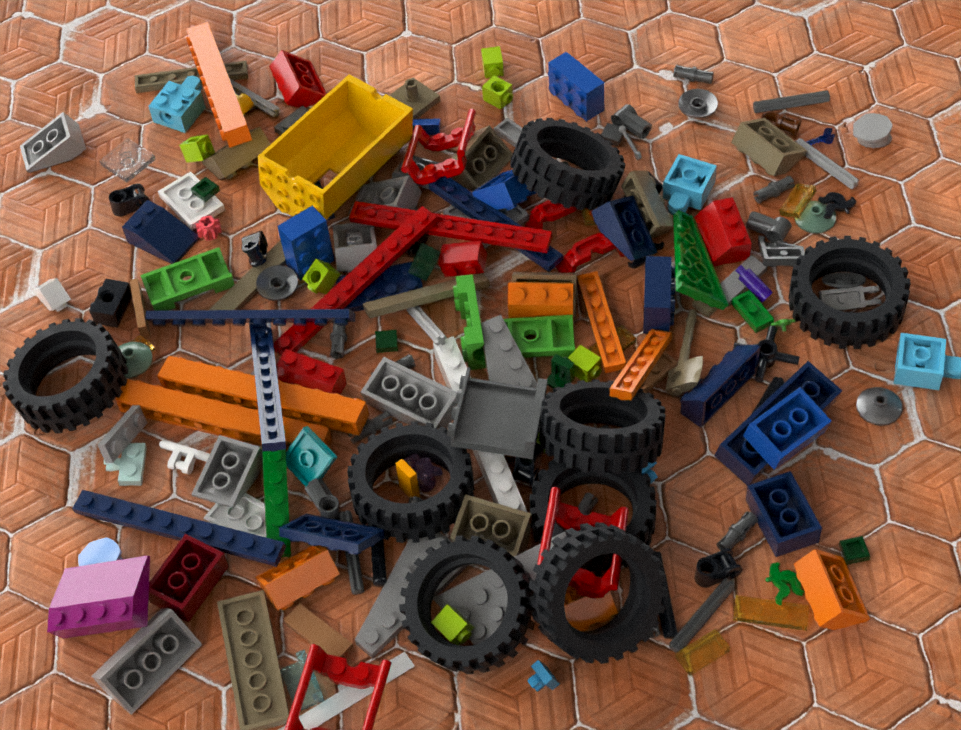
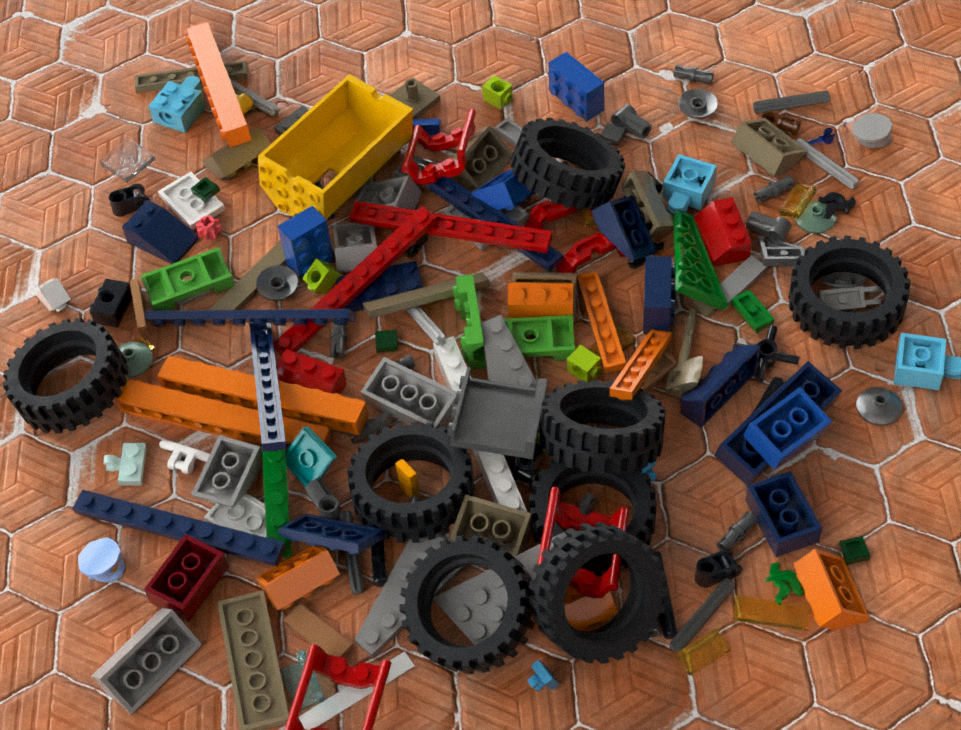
(53, 144): light grey slope -> none
(101, 598): magenta slope -> none
(122, 434): light grey plate -> none
(197, 148): lime brick -> none
(255, 247): black piece -> none
(297, 80): red slope -> none
(424, 261): clear green slope -> none
(425, 471): hips -> none
(453, 625): lime brick -> none
(462, 258): red brick -> none
(492, 61): lime brick -> none
(561, 372): dark green bracket -> none
(622, 129): light grey hinge -> none
(753, 283): dark purple cylinder -> none
(783, 323): bright green plant -> none

